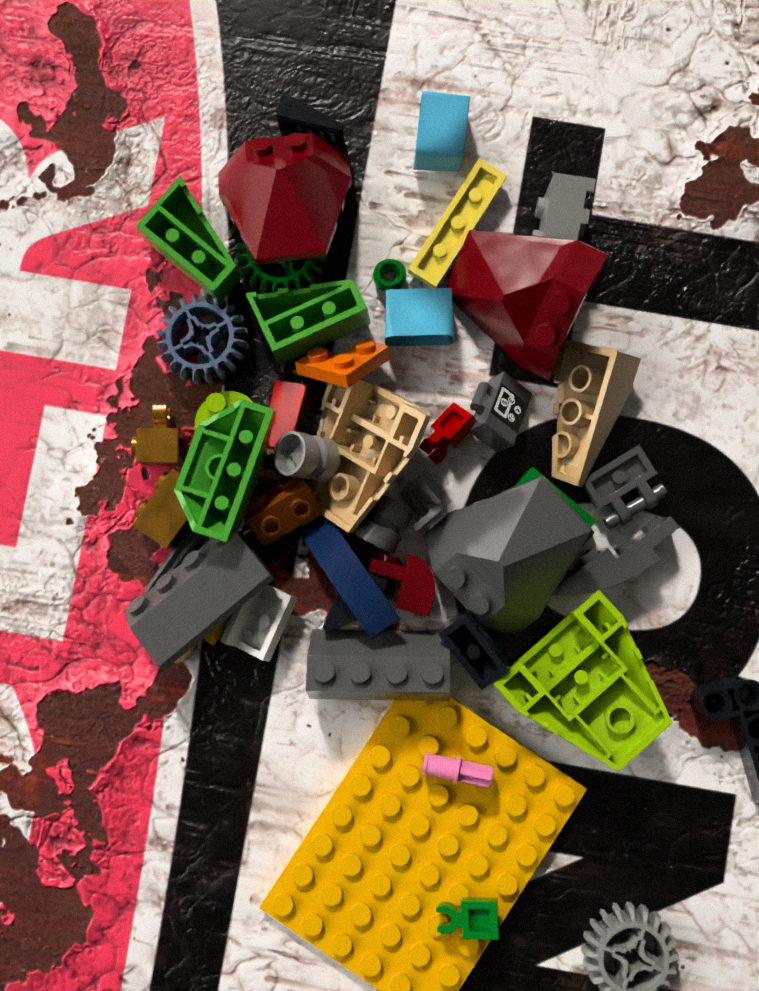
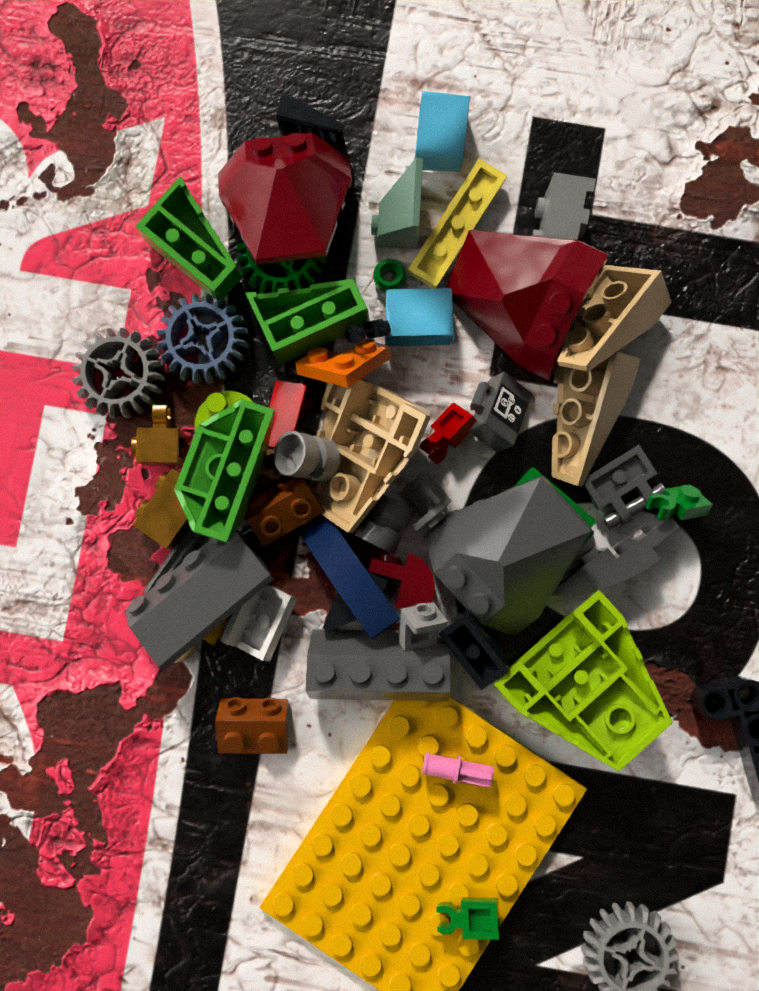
(122, 360): none -> light grey gear
(252, 726): none -> dark orange bracket
(371, 329): none -> black piece
(400, 211): none -> sand green slope
(420, 626): none -> light grey bracket
(614, 314): none -> tan wedge
(683, 501): none -> green plate

